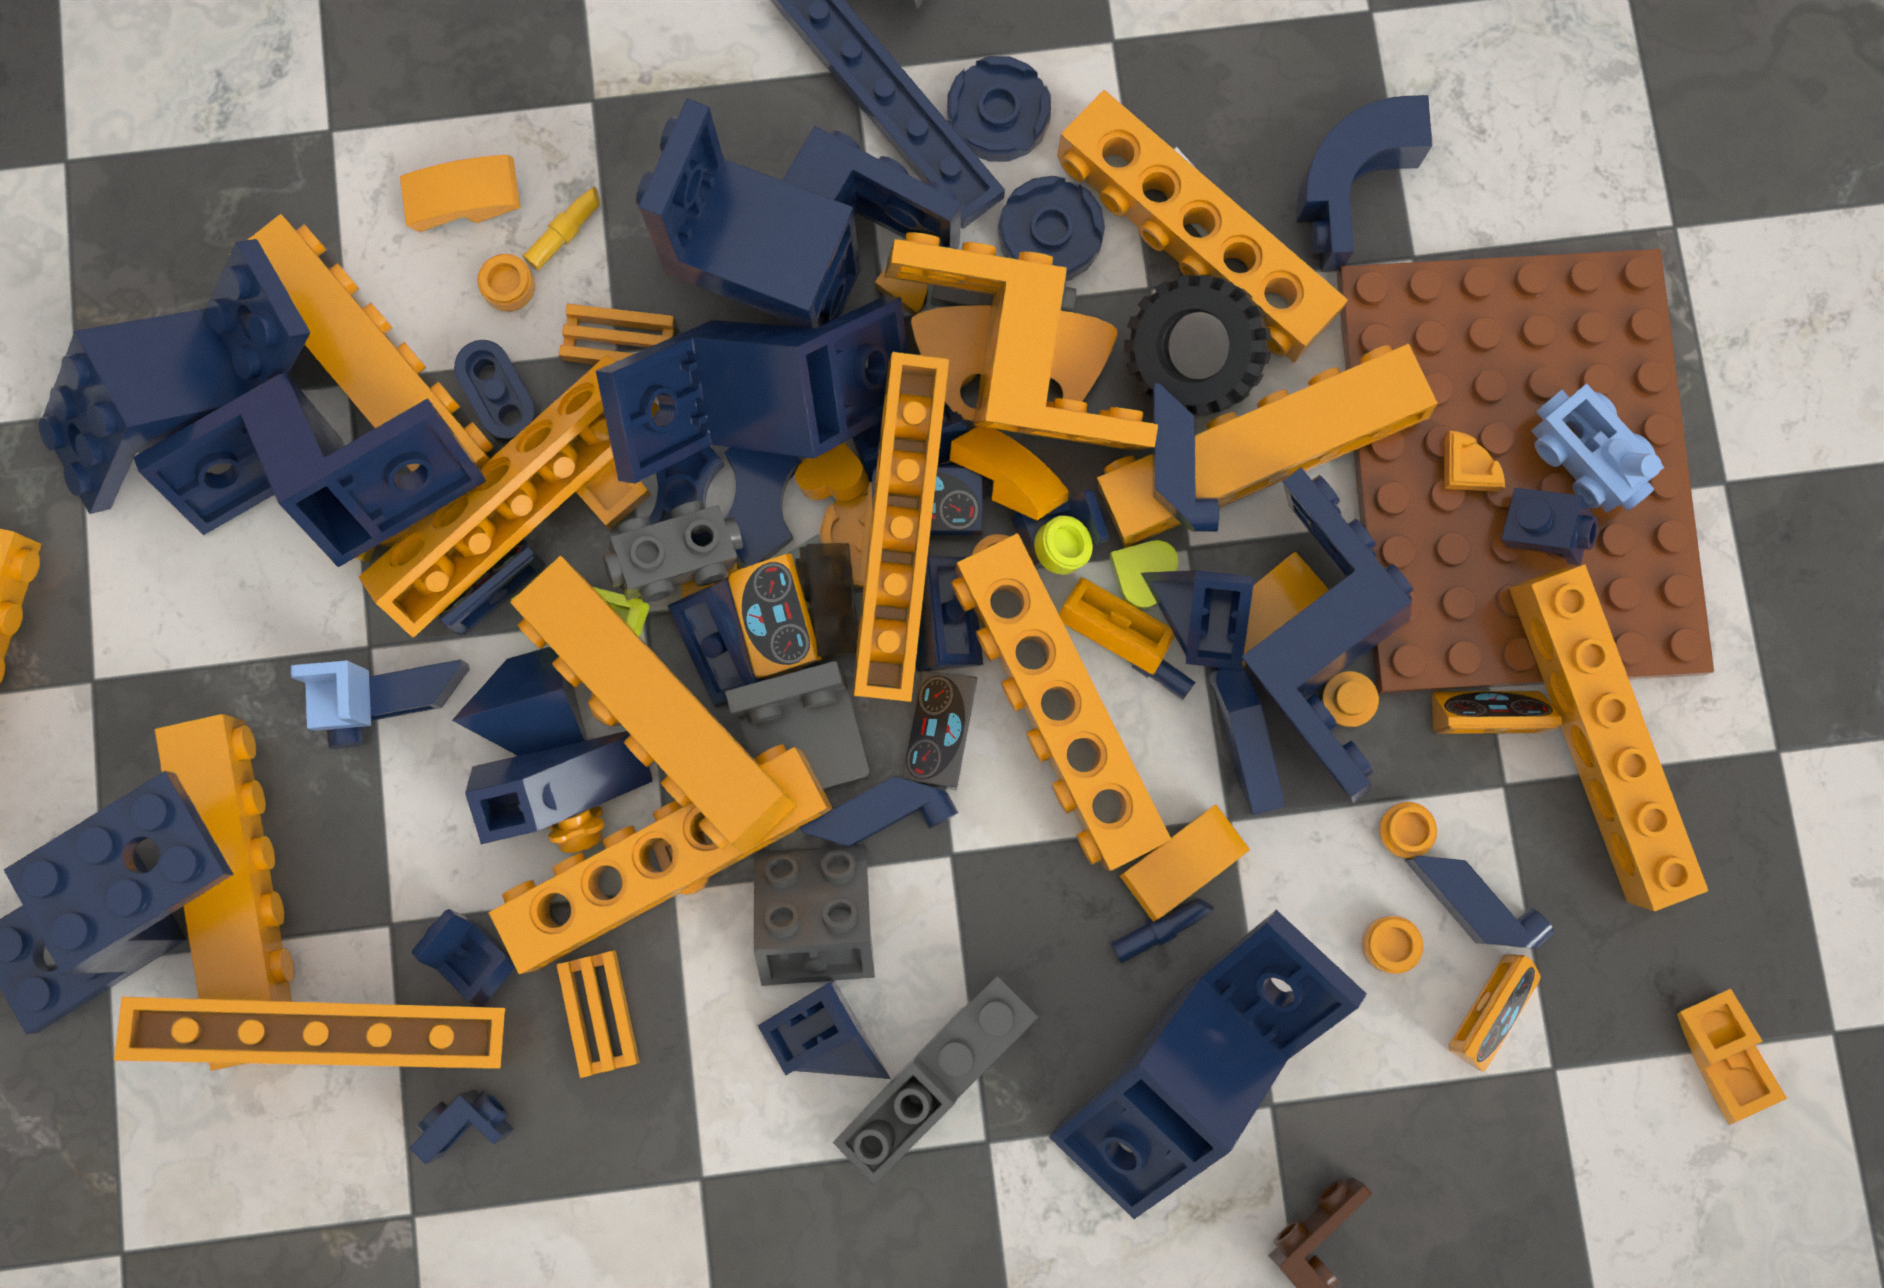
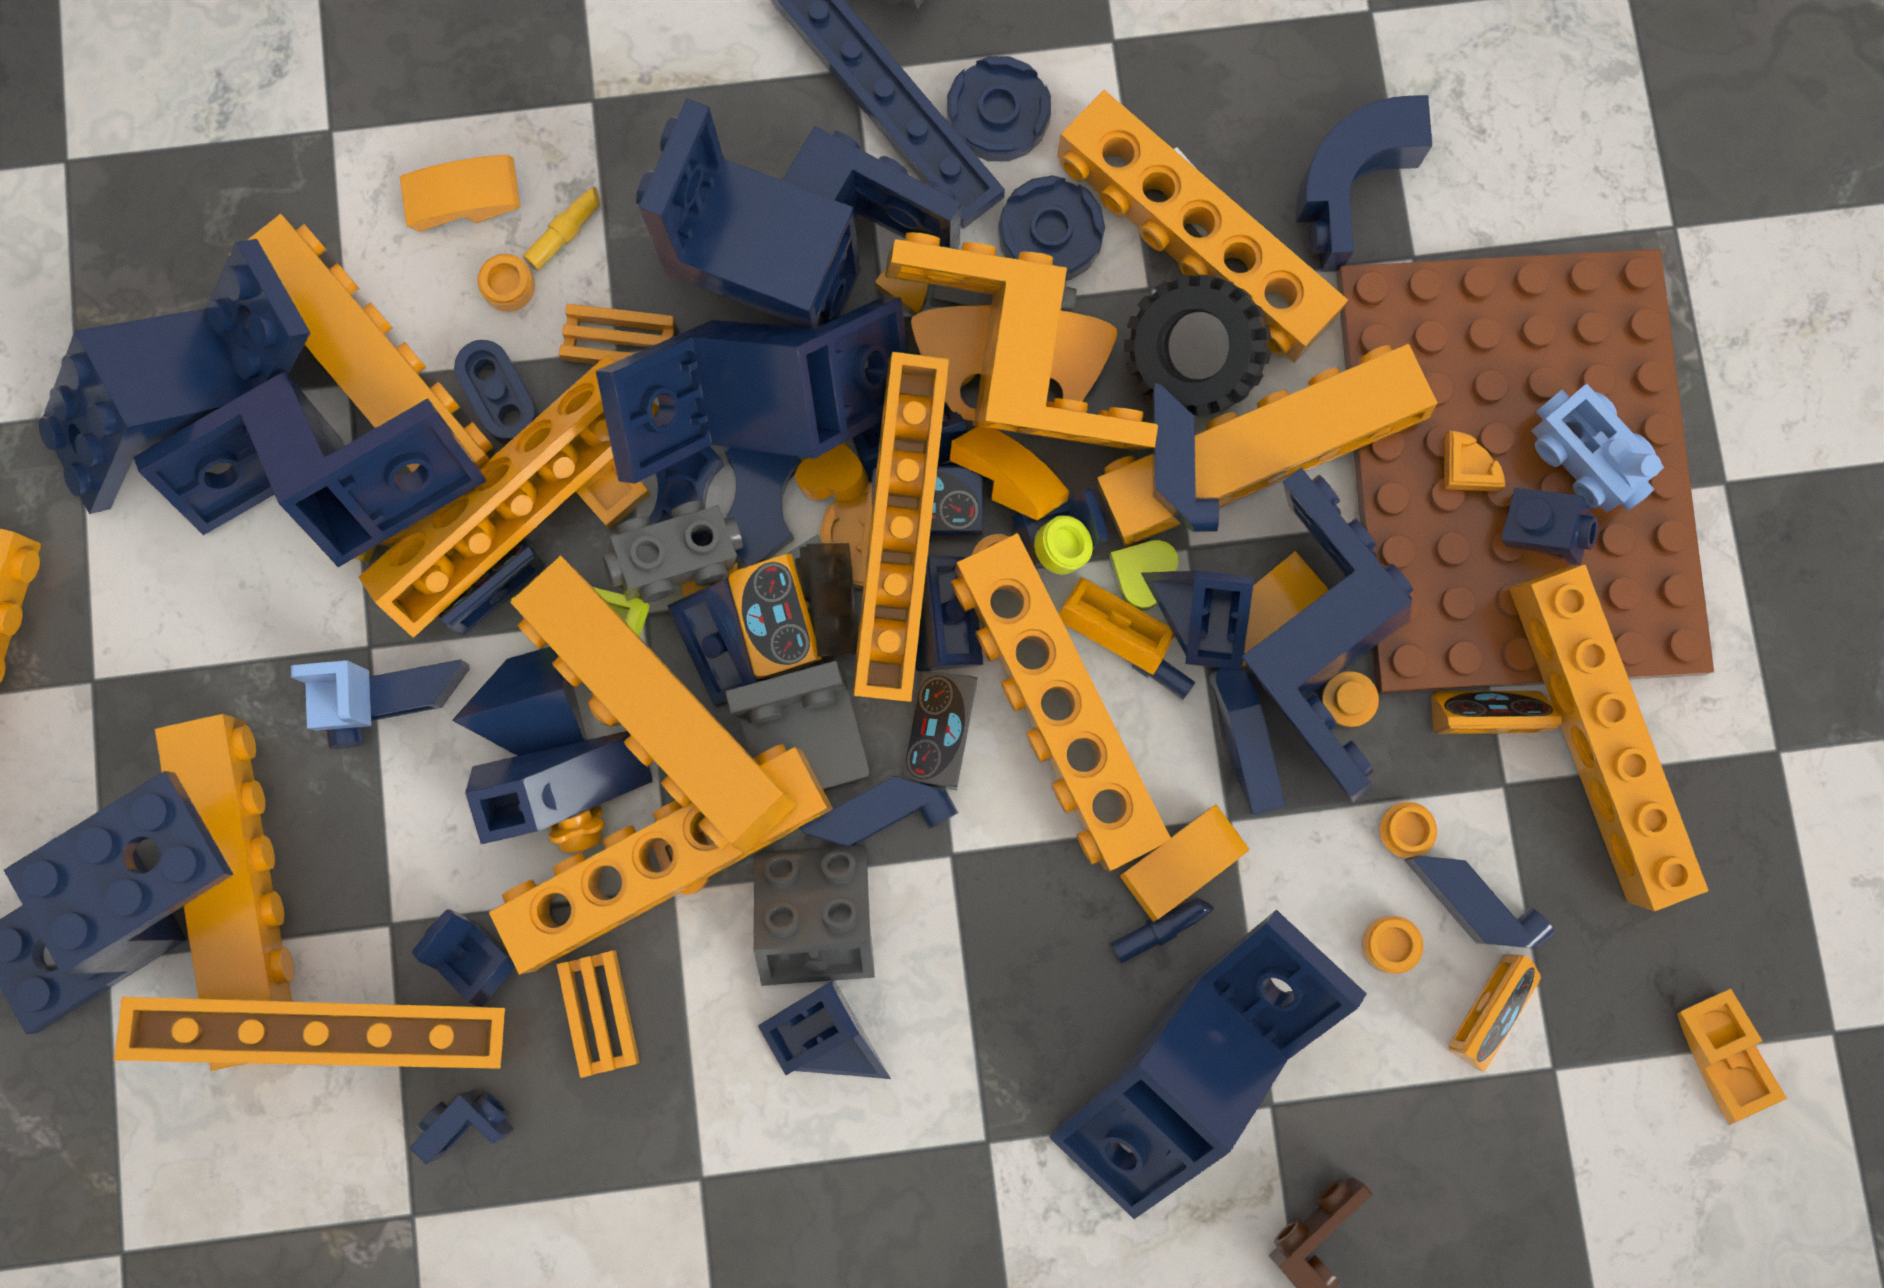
(936, 1078): dark grey slope -> none

